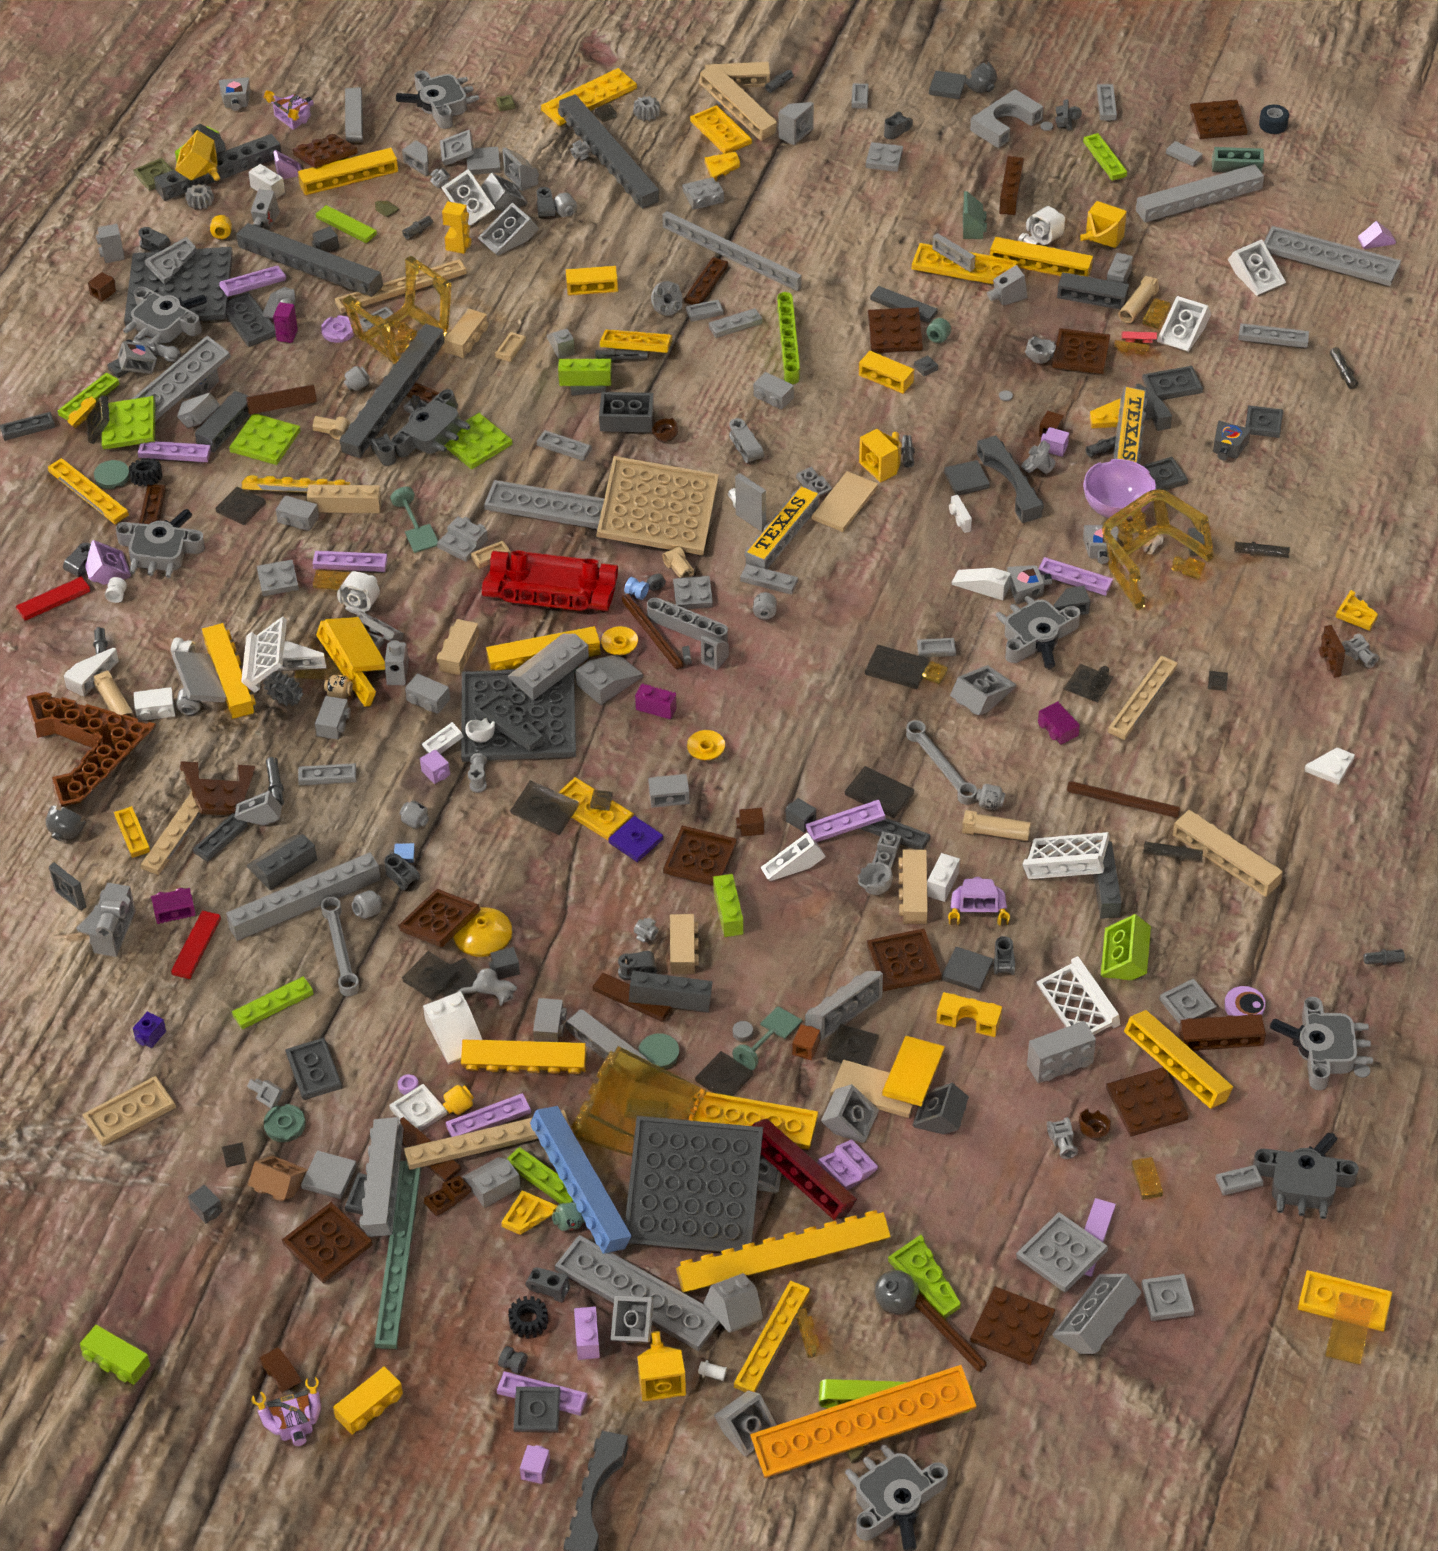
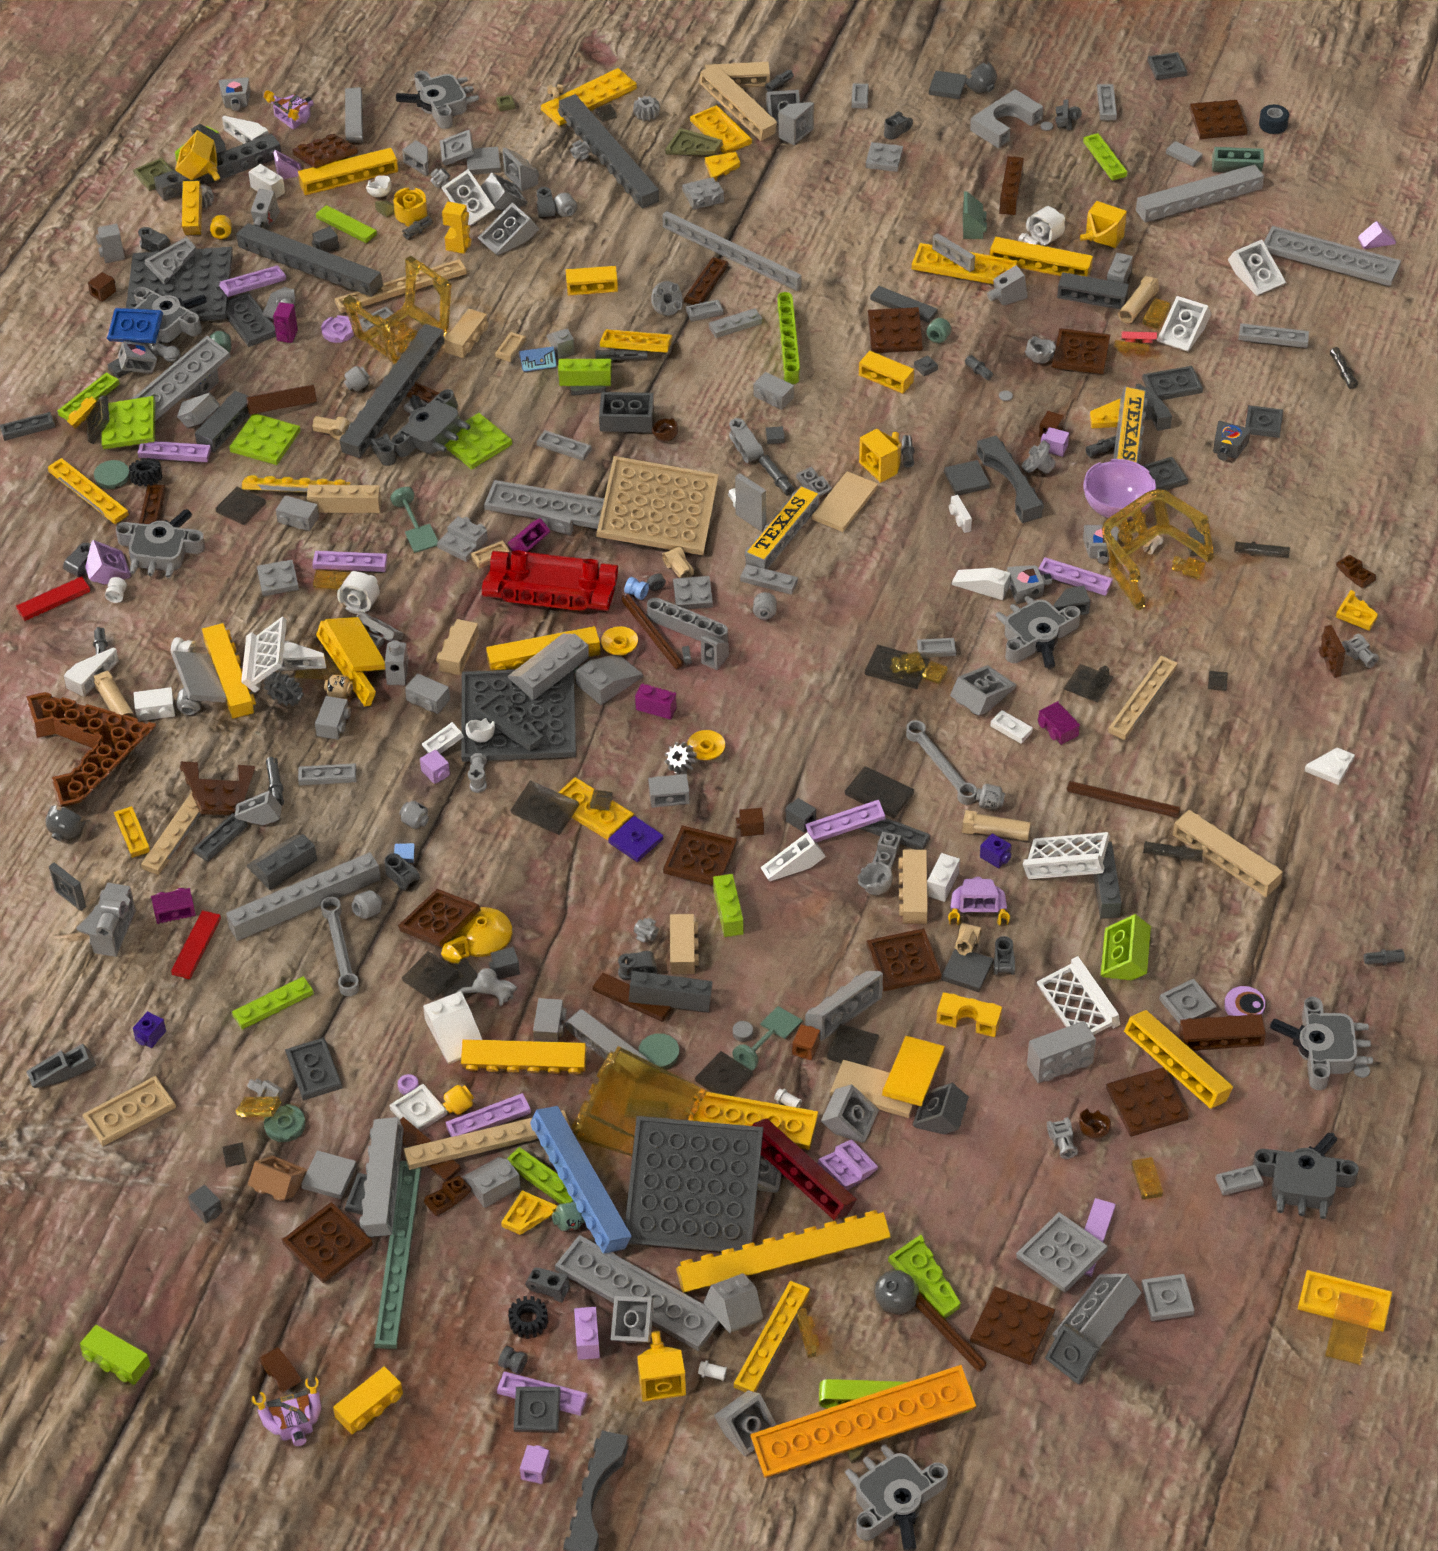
(61, 1067): none -> dark grey slope
(135, 325): none -> blue tile
(192, 208): none -> yellow brick
(222, 339): none -> sand green head
(243, 130): none -> white slope
(258, 1106): none -> clear yellow plate
(380, 187): none -> white hair
(410, 205): none -> yellow brick
(455, 950): none -> yellow plate
(529, 536): none -> magenta brick
(537, 358): none -> panel
(555, 90): none -> tan bar
(556, 522): none -> light grey plate
(686, 761): none -> light grey gear
(693, 143): none -> olive wing
(775, 435): none -> dark grey tile
(778, 100): none -> light grey slope
(780, 479): none -> dark grey pin
(787, 1099): none -> white pin
(910, 662): none -> clear yellow plate
(967, 938): none -> tan piece
(978, 367): none -> dark grey axle
(995, 851): none -> dark purple brick
(1011, 726): none -> white plate
(1072, 1353): none -> dark grey tile
(1167, 66): none -> dark grey tile
(1354, 570): none -> reddish brown slope

